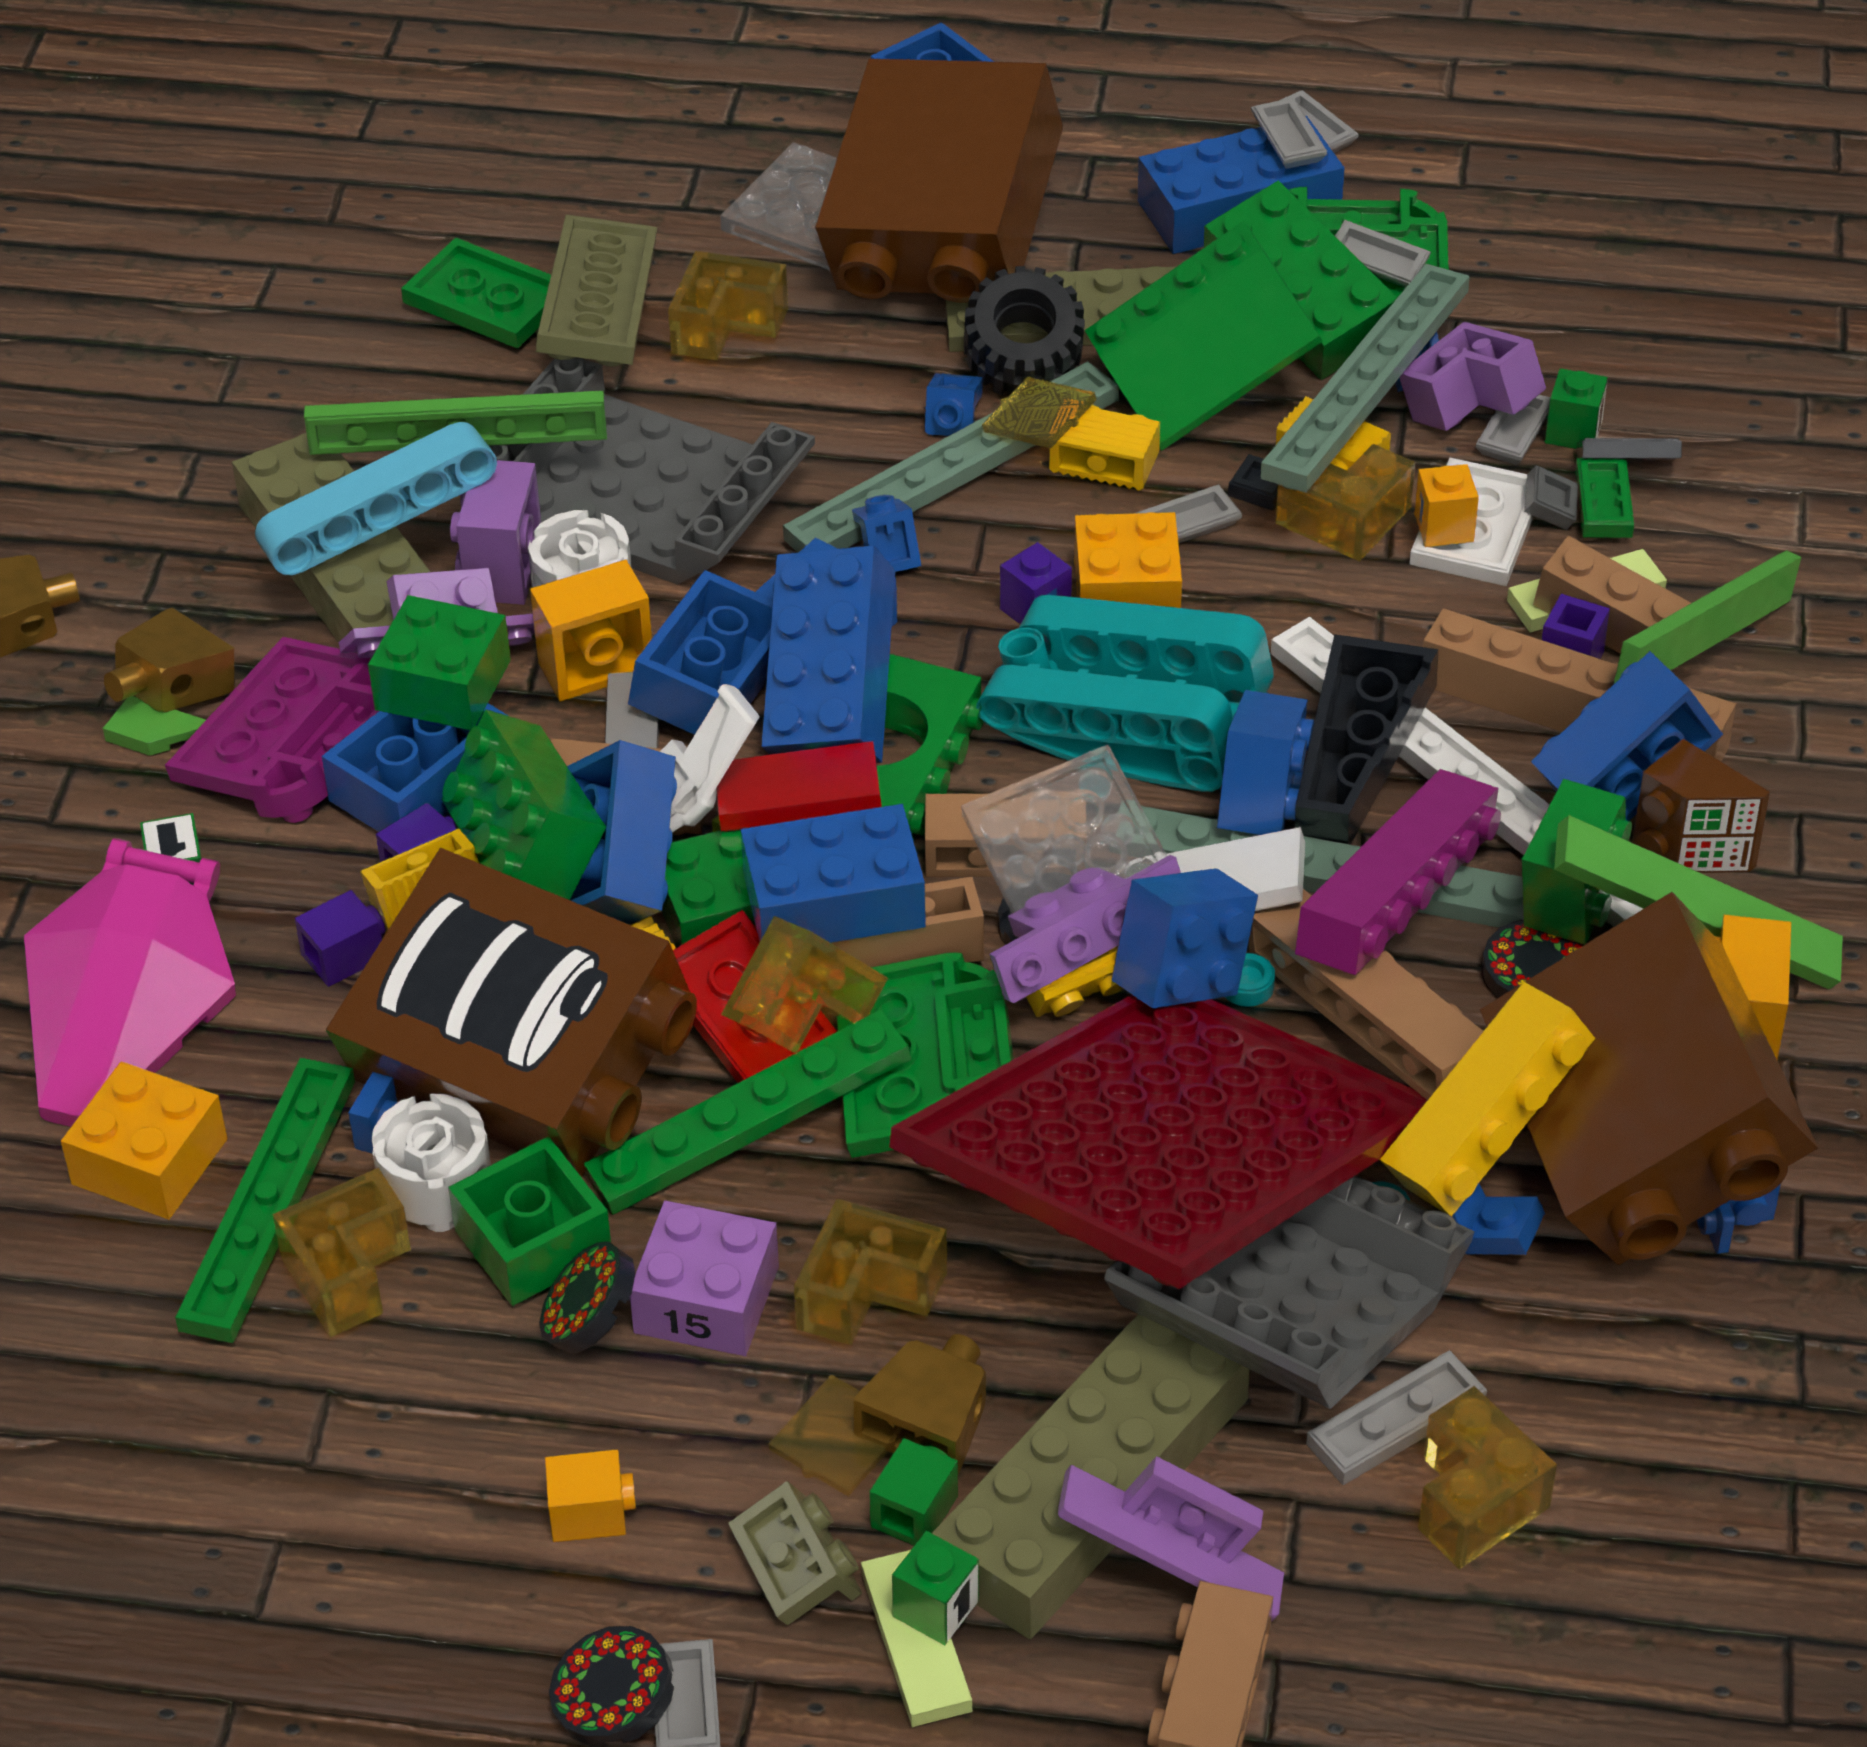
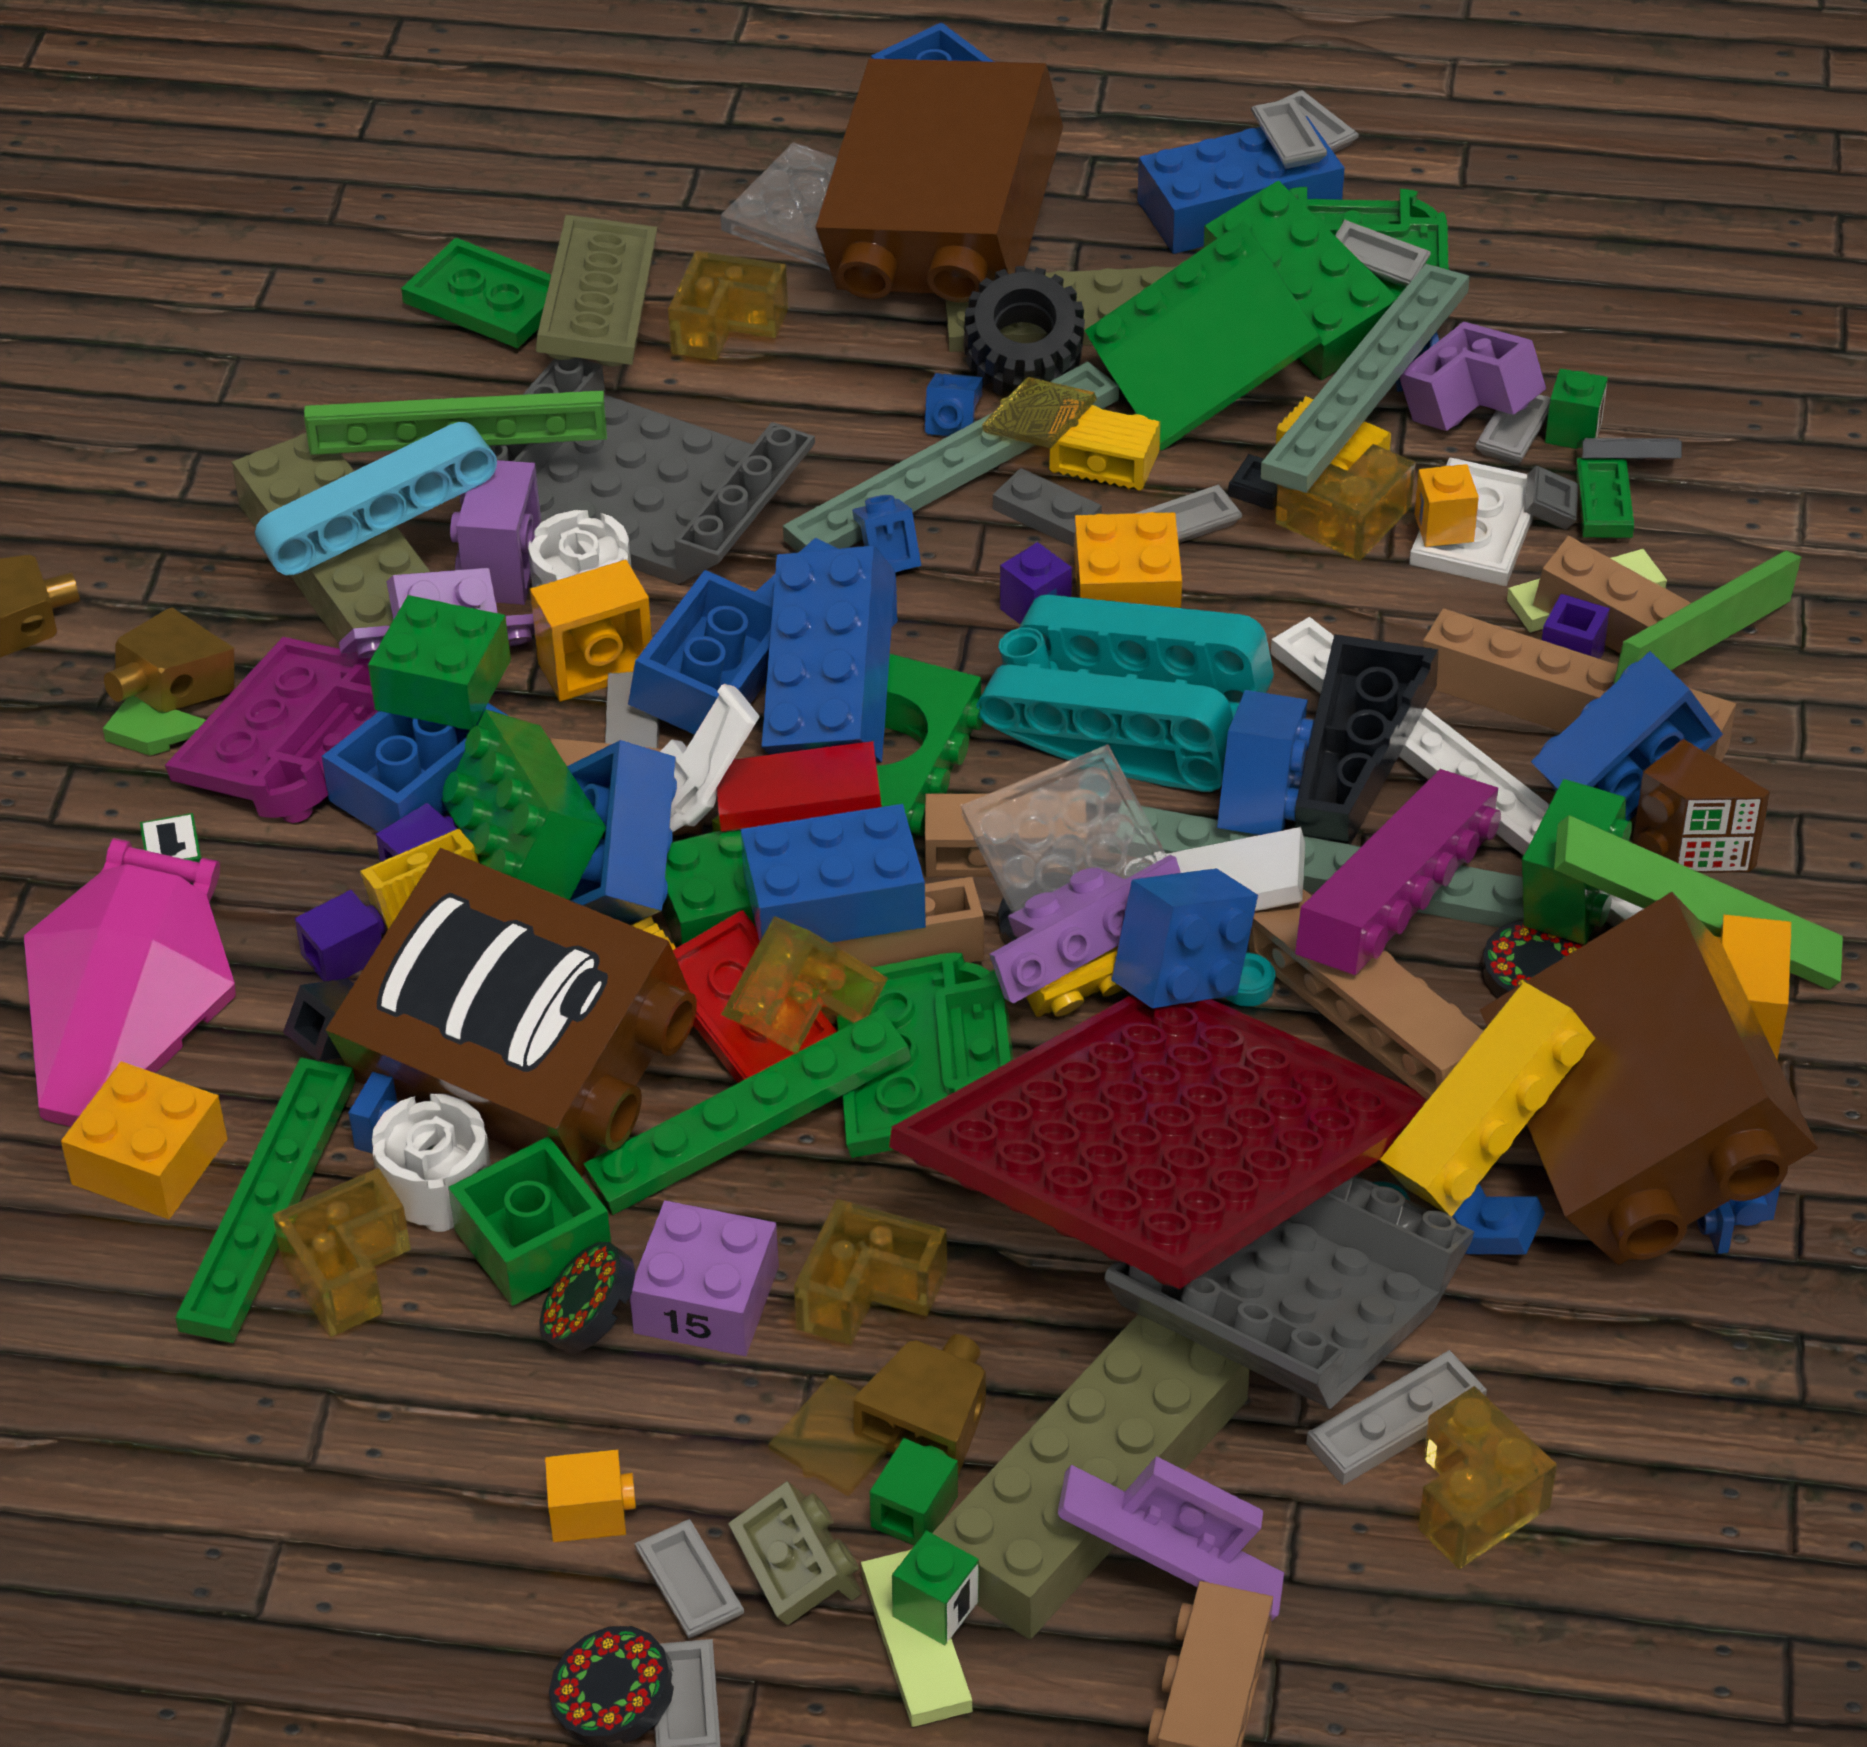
(312, 1013): none -> black brick
(689, 1579): none -> light grey tile
(1043, 505): none -> dark grey plate

